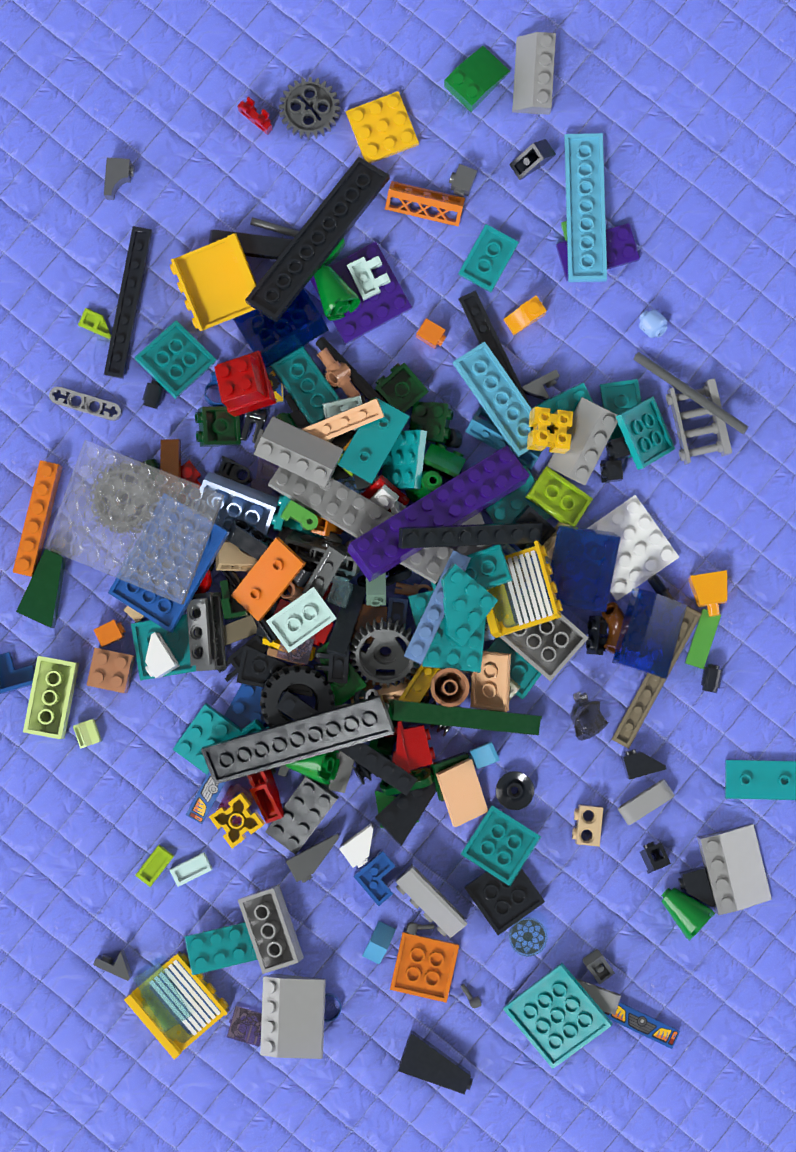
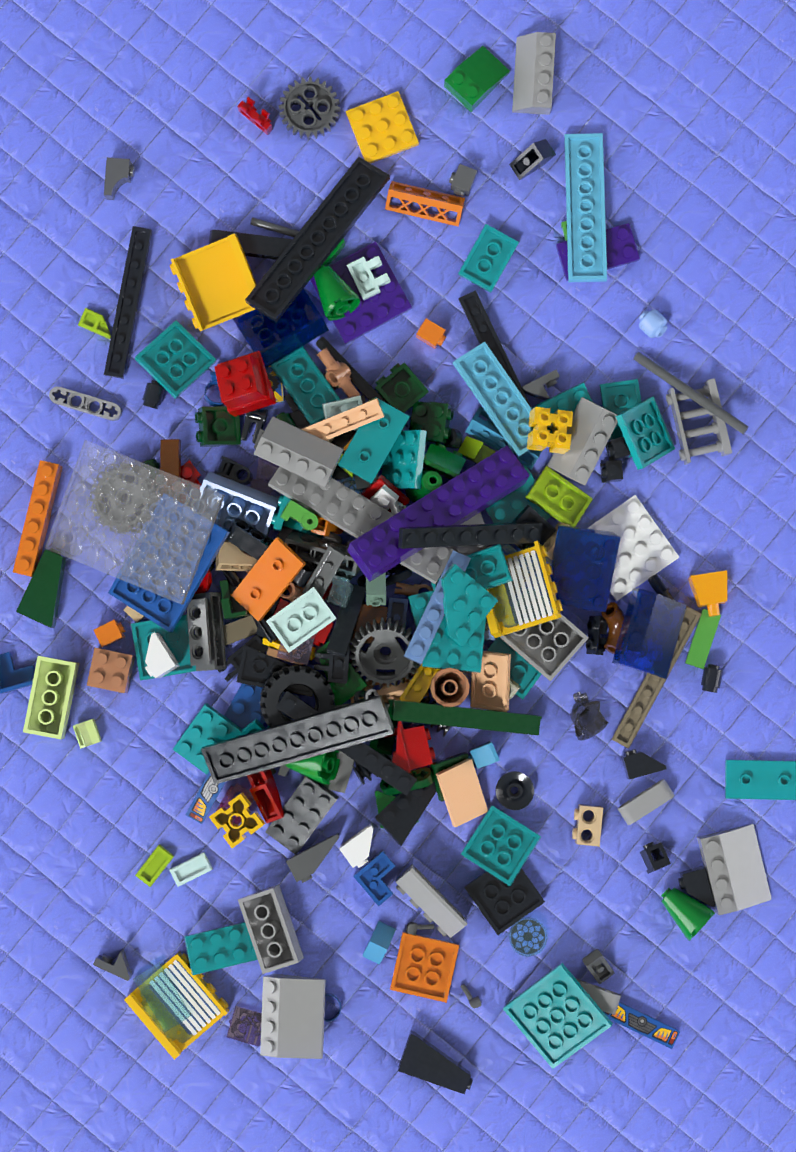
(474, 450): none -> lime slope
(525, 315): light orange arch -> none

